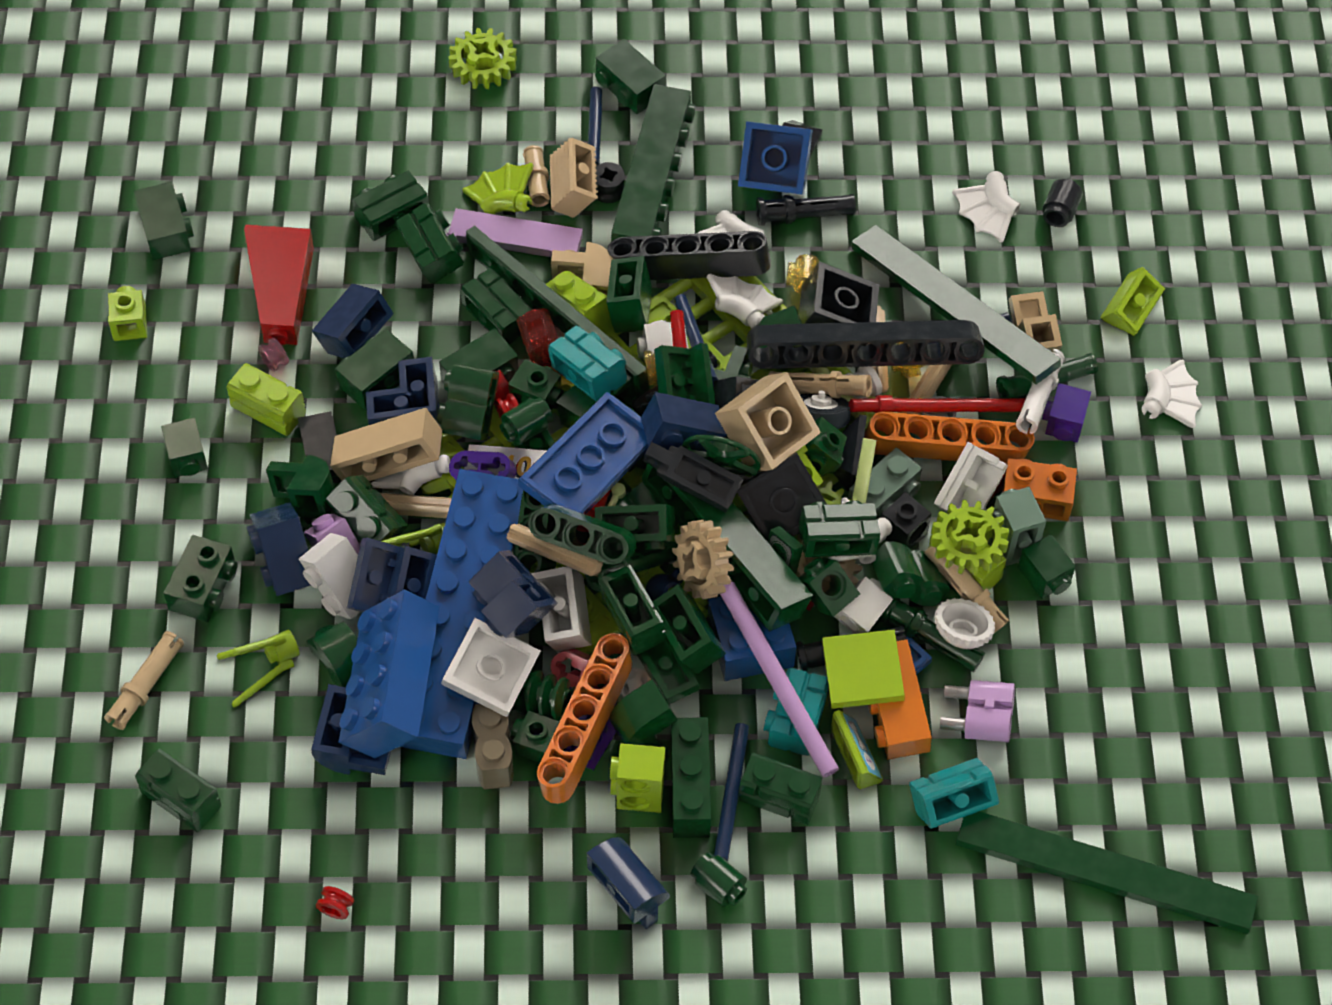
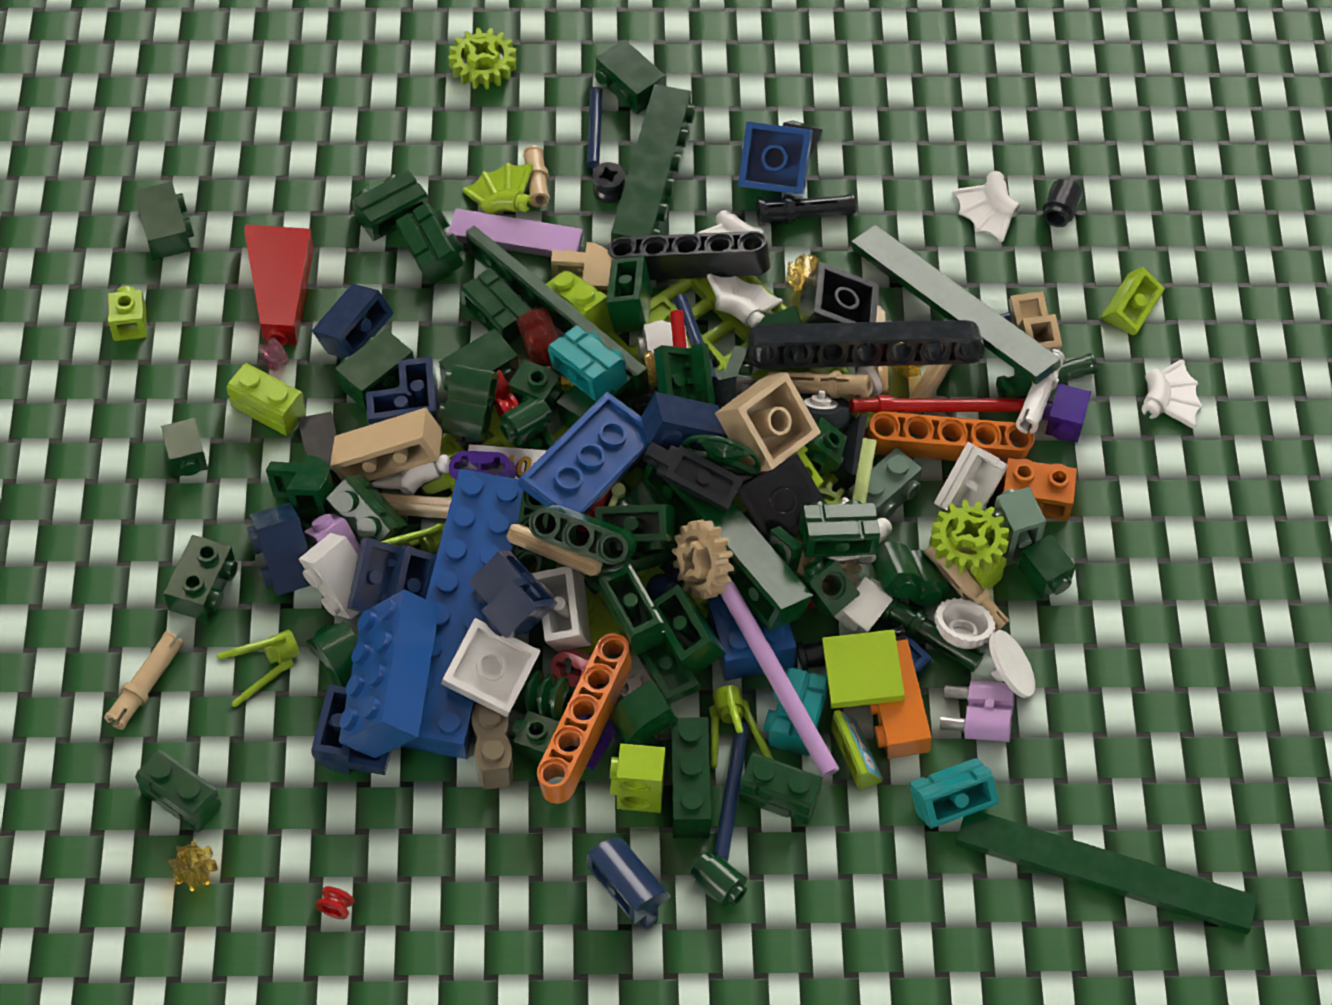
(201, 869): none -> clear yellow gear
(573, 177): tan brick -> none
(731, 708): none -> lime plant
(908, 521): black brick -> none
(1011, 664): none -> white piece

